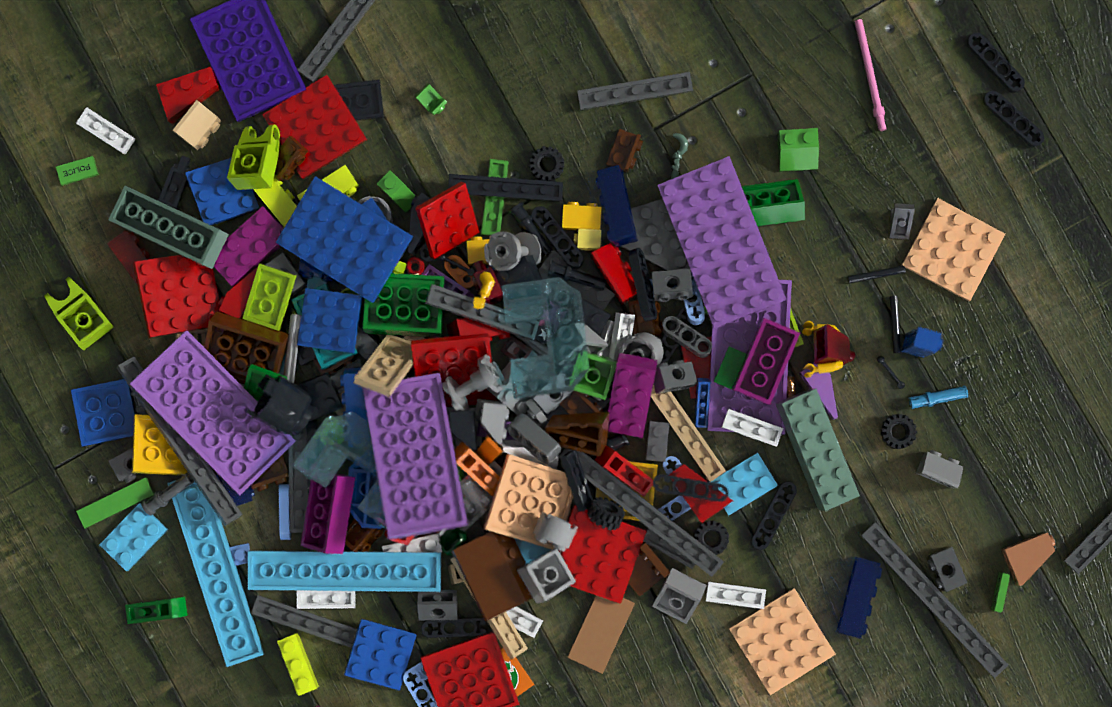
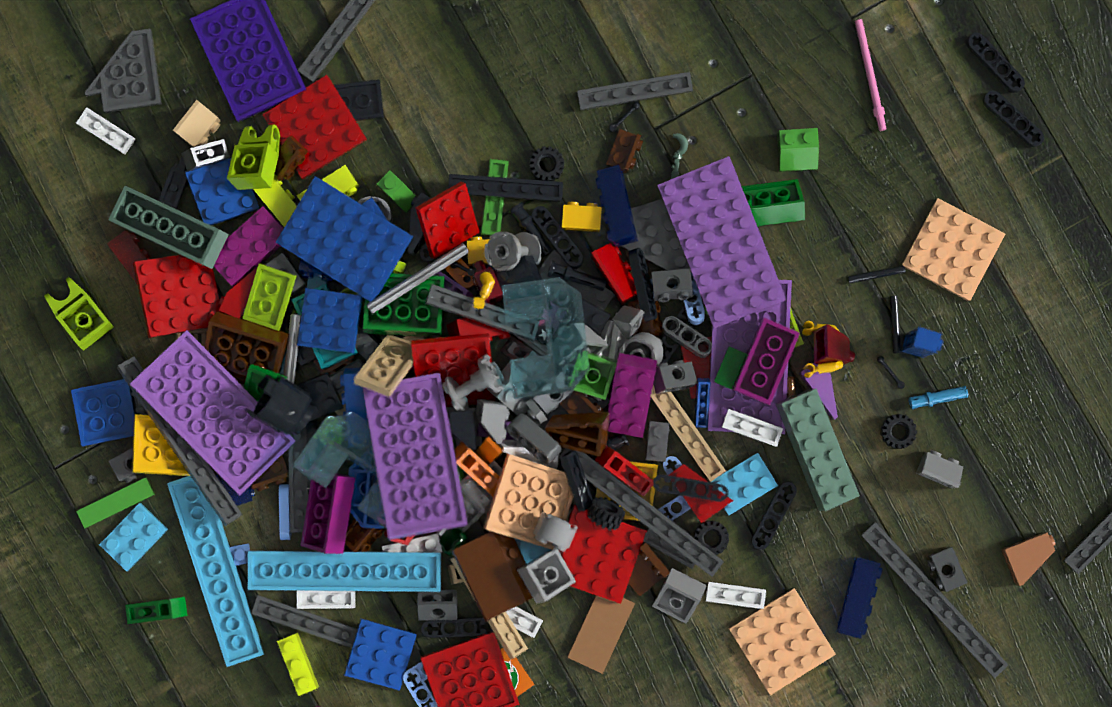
(77, 170): bright green tile -> none
(129, 76): none -> dark grey wing
(162, 497): dark grey pin -> none
(182, 92): red wedge -> none
(205, 155): none -> flat silver brick
(415, 260): red plate -> none
(417, 278): none -> light grey axle
(431, 99): bright green bracket -> none
(588, 239): light yellow brick -> none
(613, 127): none -> black hinge
(628, 320): none -> light grey slope
(901, 221): flat silver slope -> none
(1000, 592): bright green tile -> none

